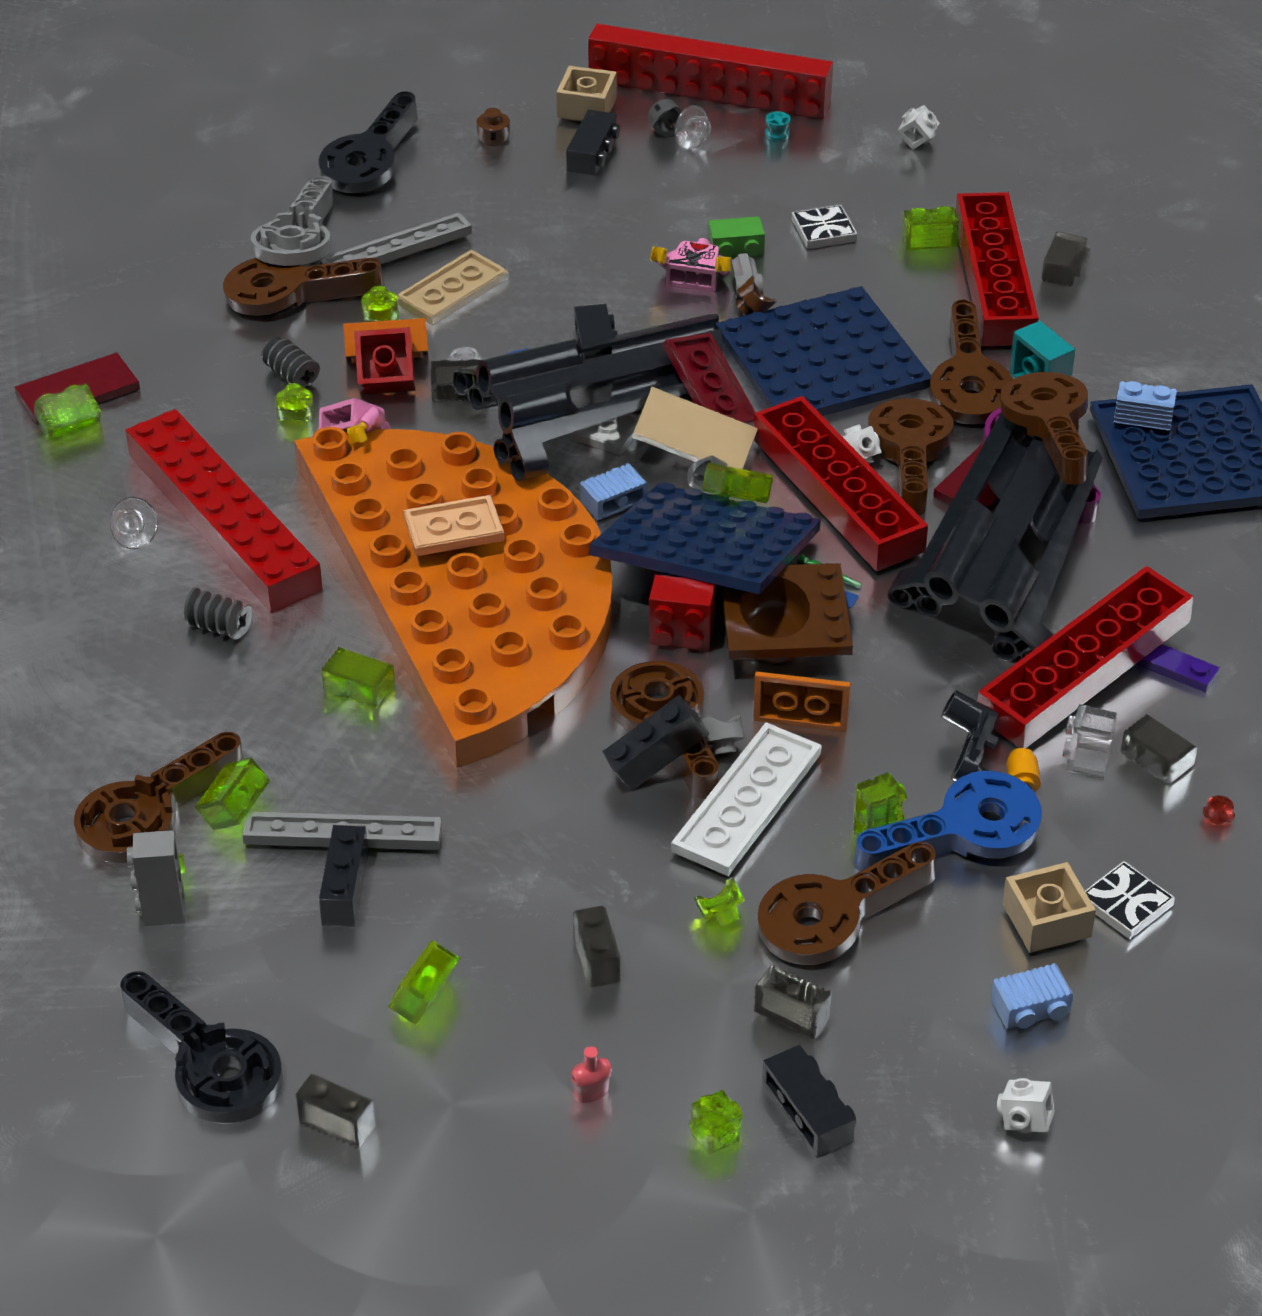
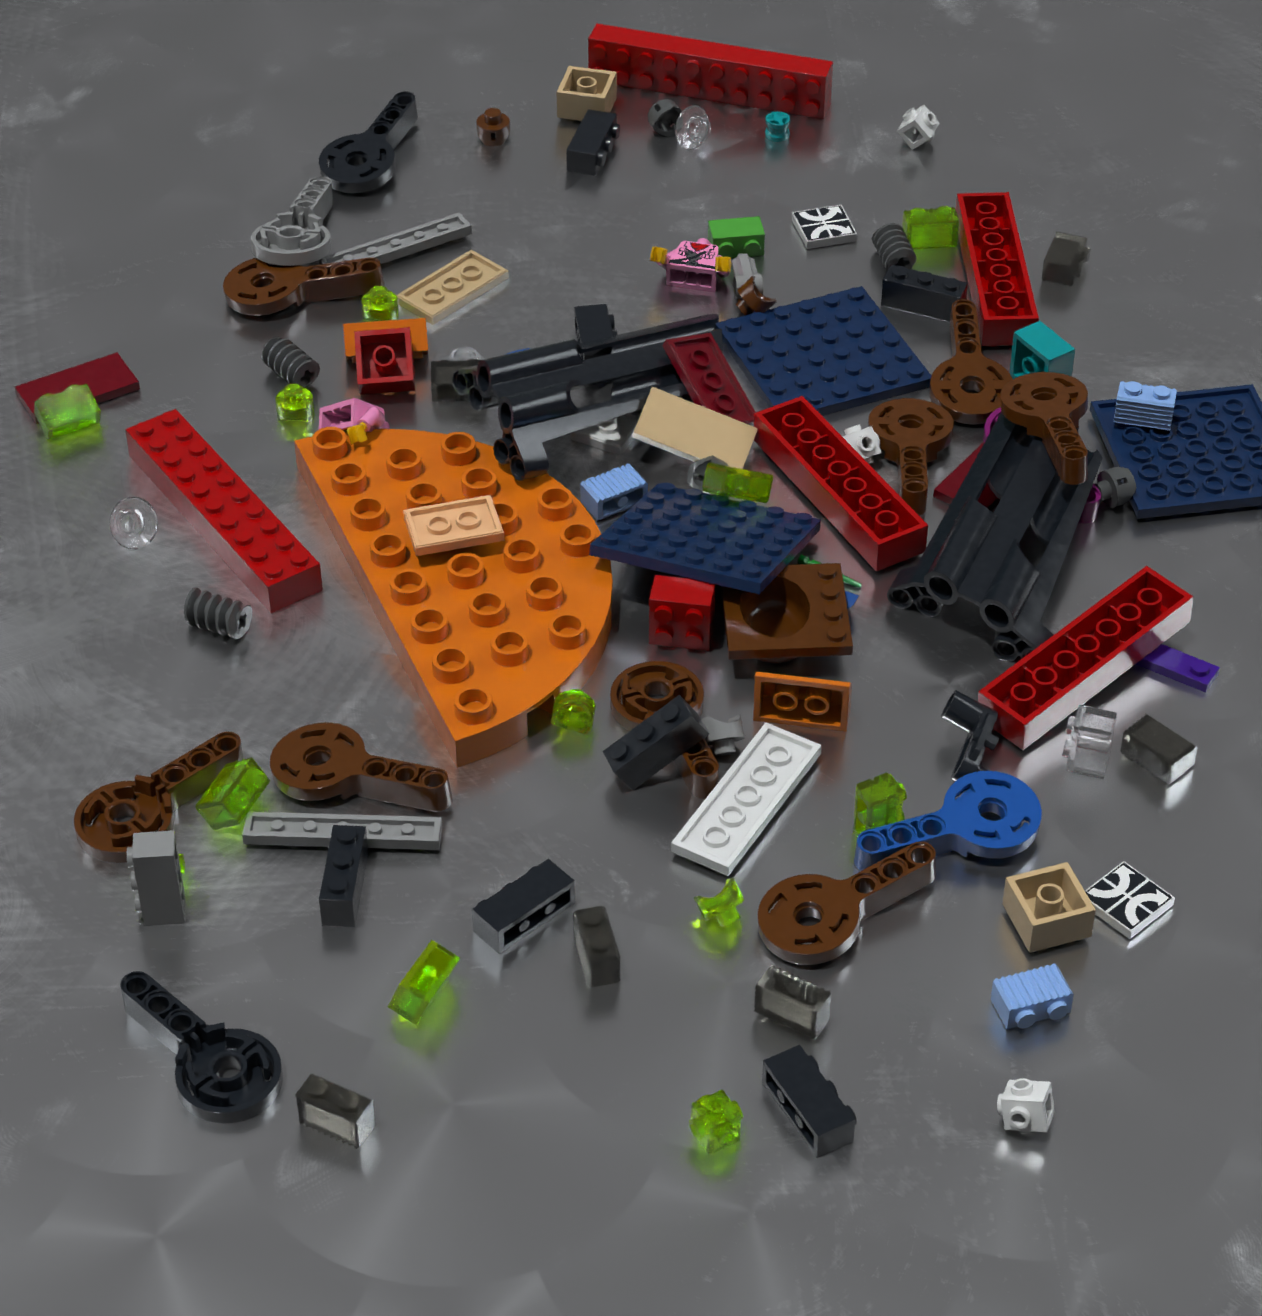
(352, 770): none -> reddish brown beam
(357, 677): clear neon green brick -> none
(523, 905): none -> black brick
(574, 711): none -> clear neon green piece
(591, 1077): coral piece -> none
(893, 246): none -> dark grey piece
(921, 292): none -> black brick
(1024, 766): light orange brick -> none
(1111, 492): none -> dark grey piece
(1219, 810): clear red plate -> none

